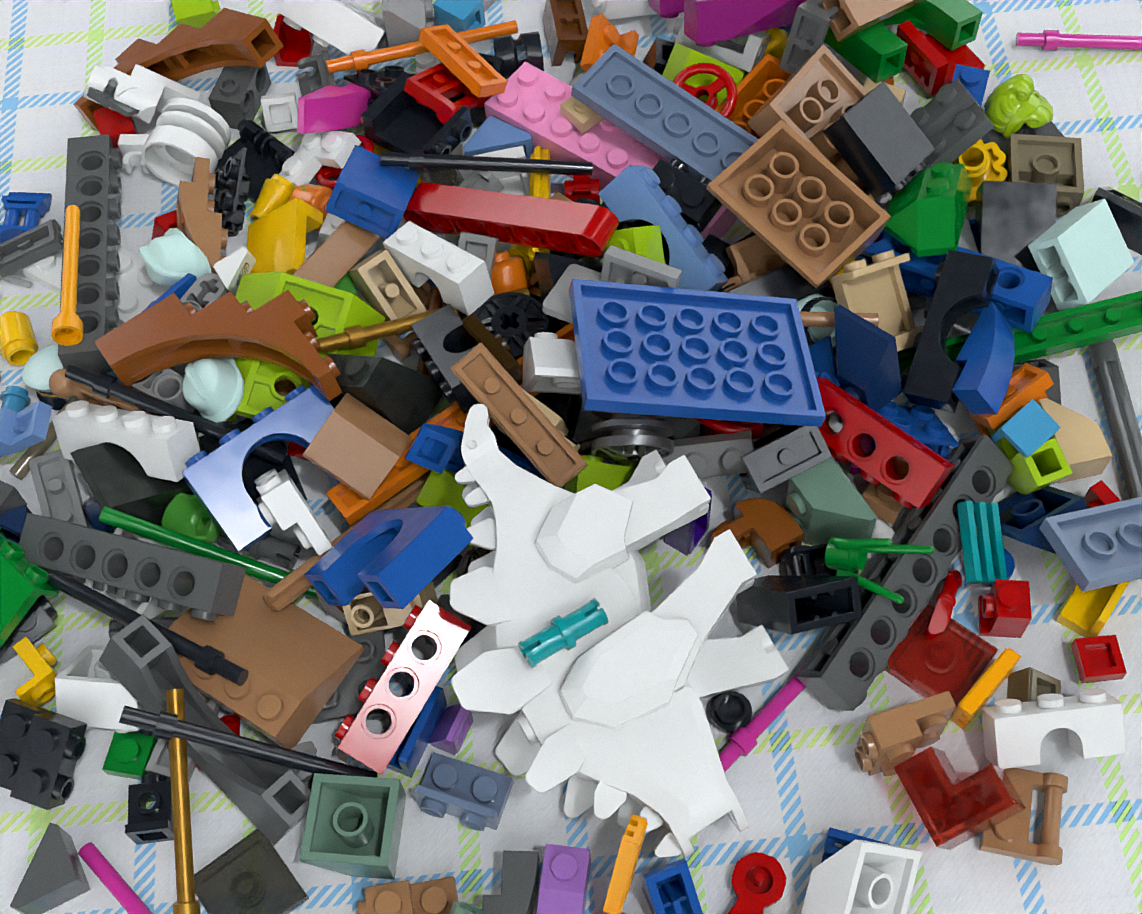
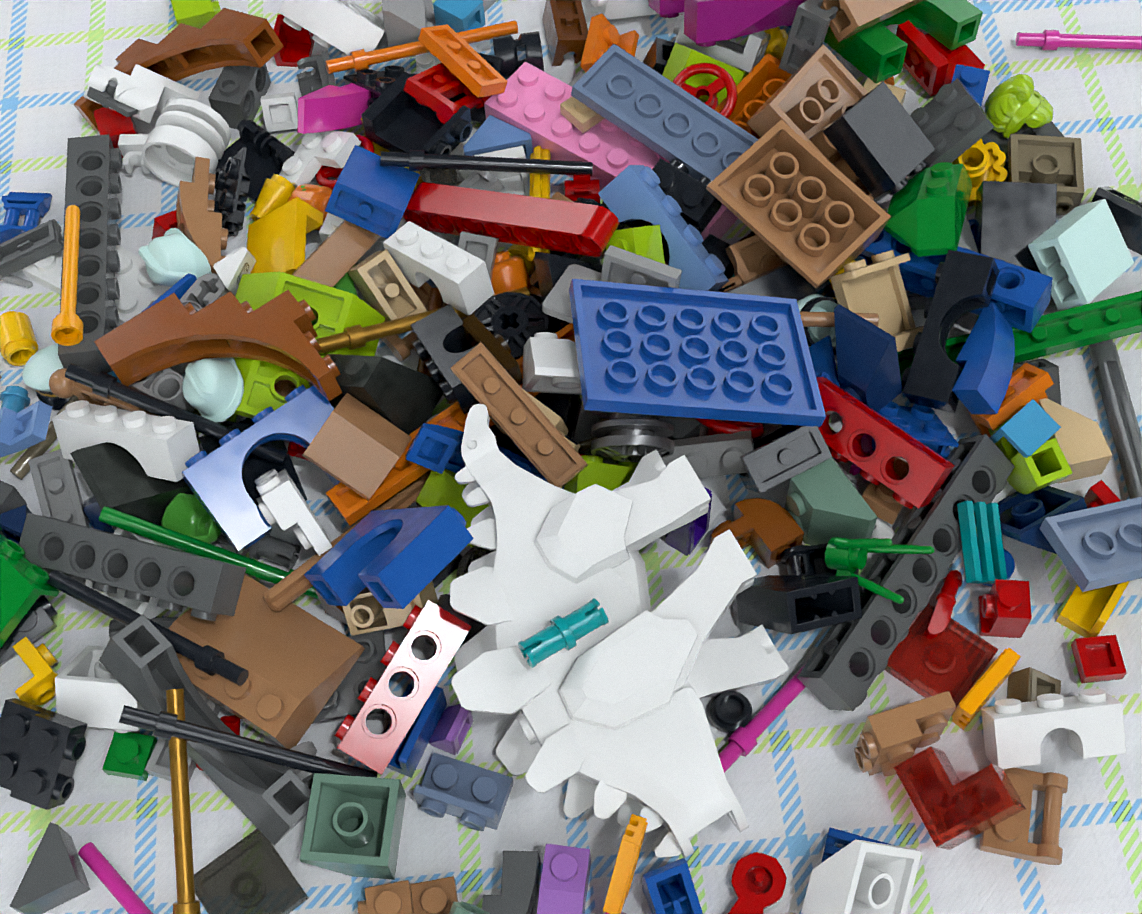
(154, 823): black brick -> none

